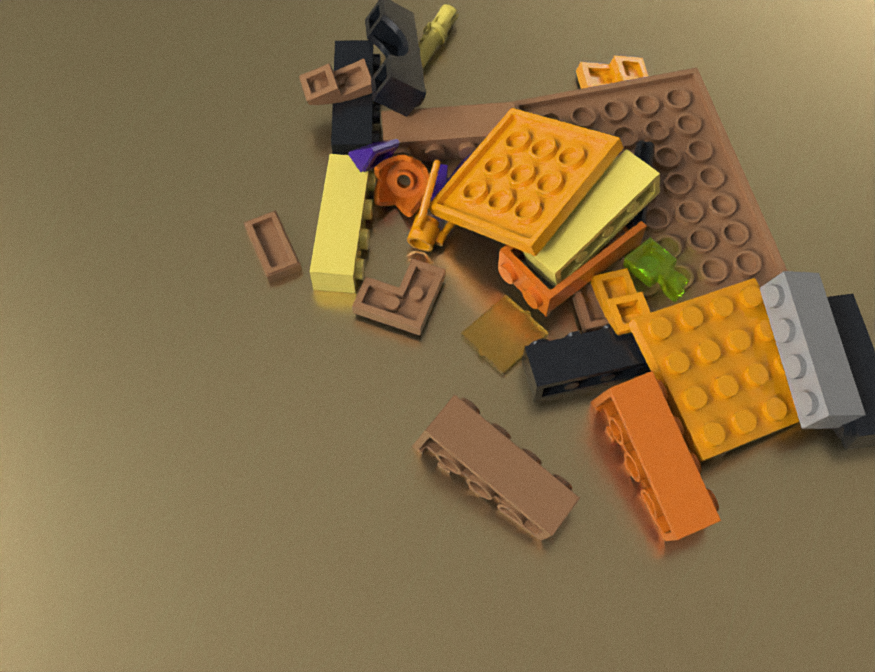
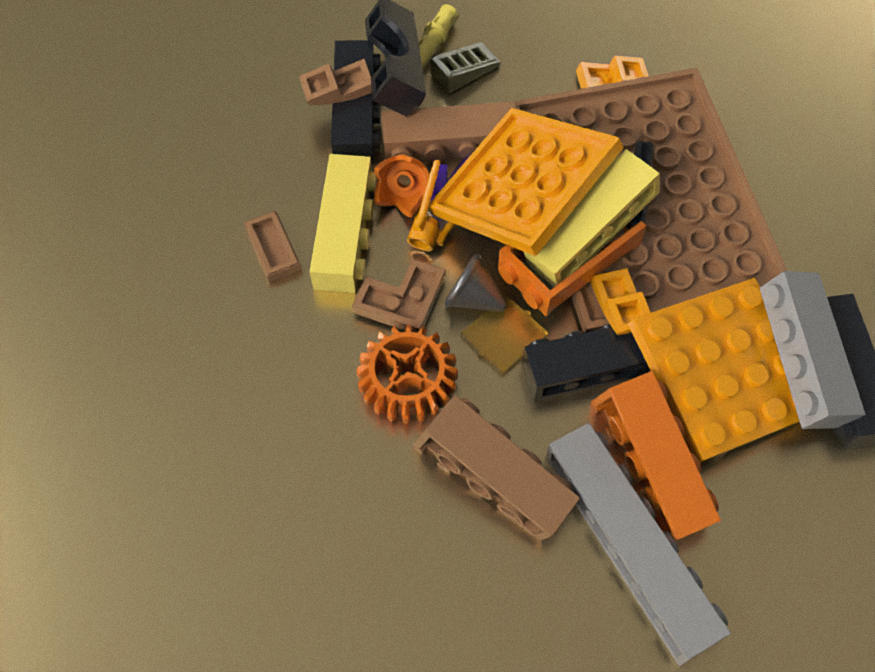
(371, 155): dark purple slope -> none
(418, 351): none -> orange gear
(460, 76): none -> olive slope
(476, 289): none -> flat silver hat
(637, 545): none -> light grey brick
(655, 264): clear neon green plate -> none

